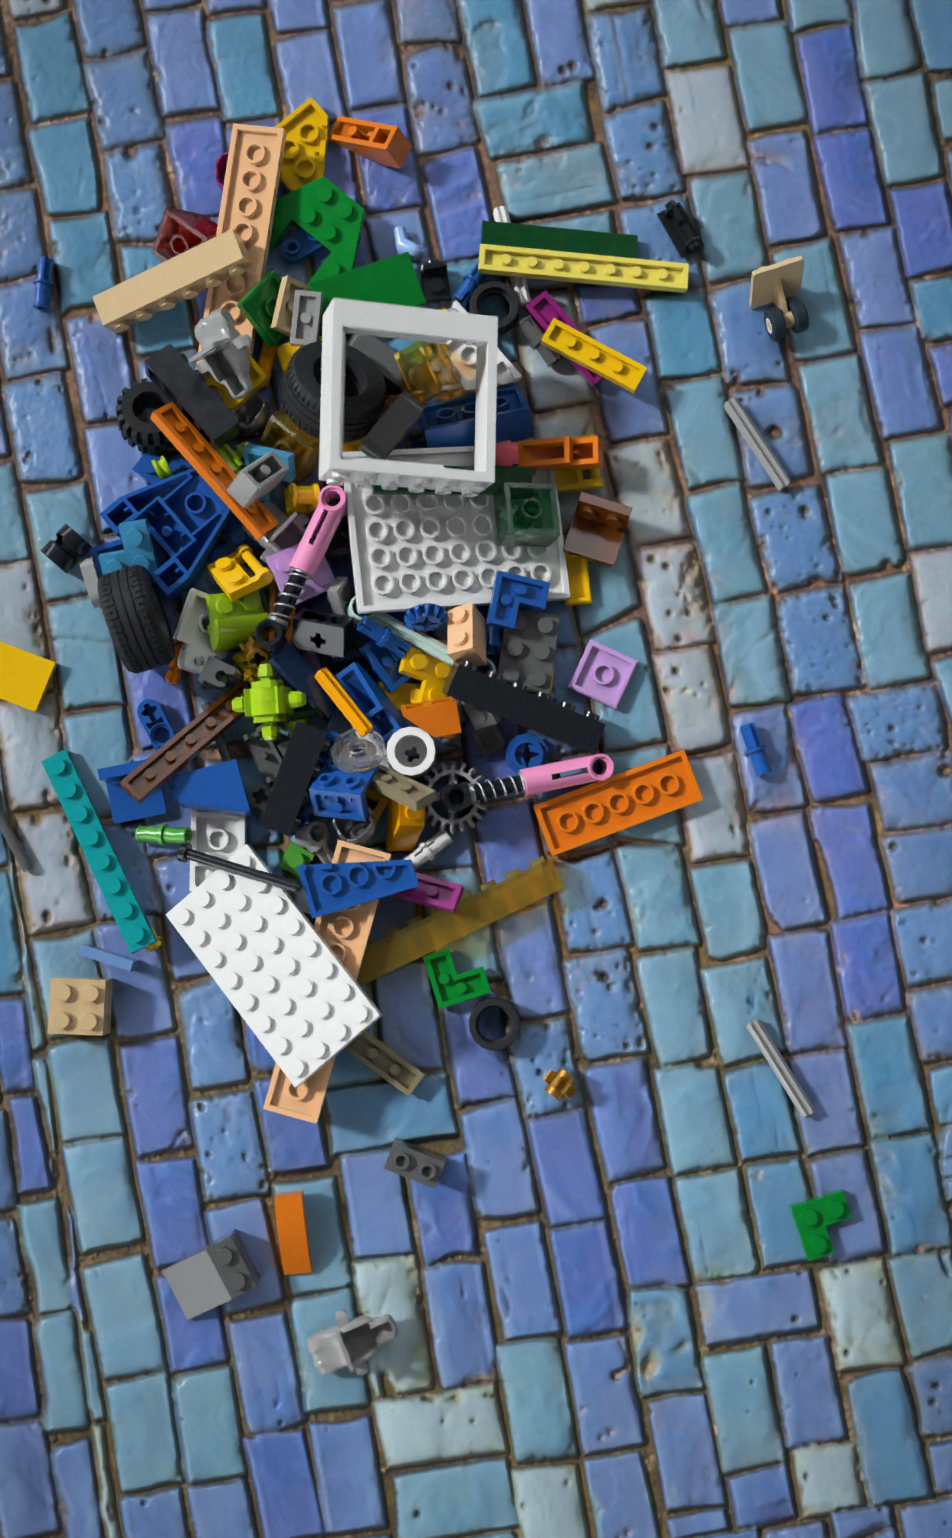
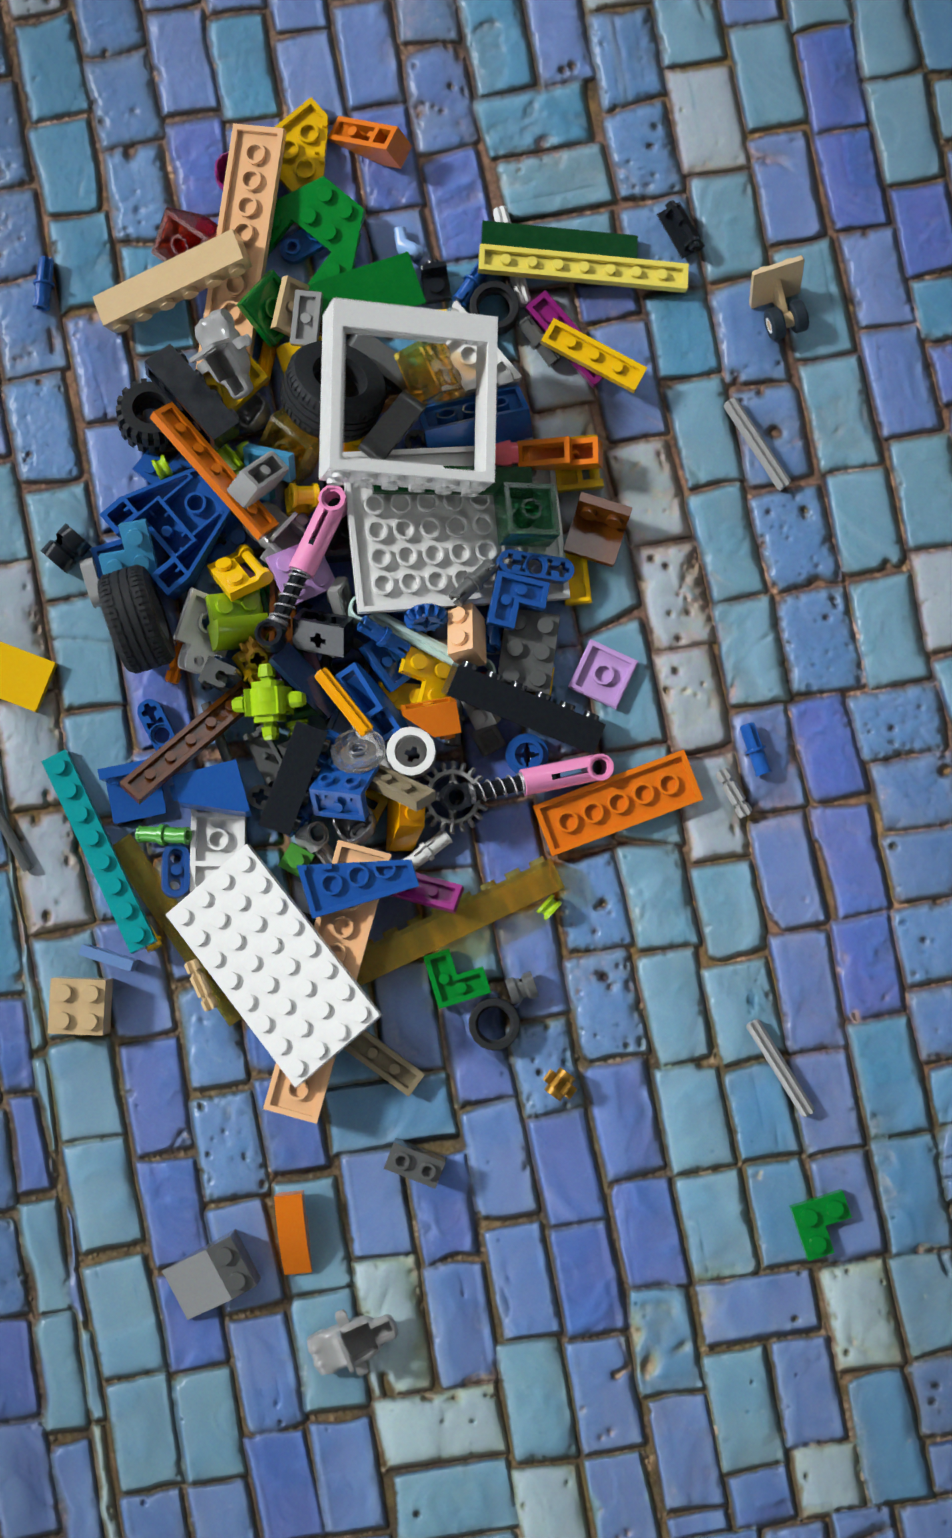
(148, 885): none -> clear yellow tile
(175, 872): none -> blue plate
(186, 853): black bar -> none
(201, 984): none -> tan axle
(473, 582): none -> dark grey pin
(522, 988): none -> dark grey wheel
(549, 907): none -> lime bush
(552, 577): none -> blue beam
(734, 792): none -> light grey axle

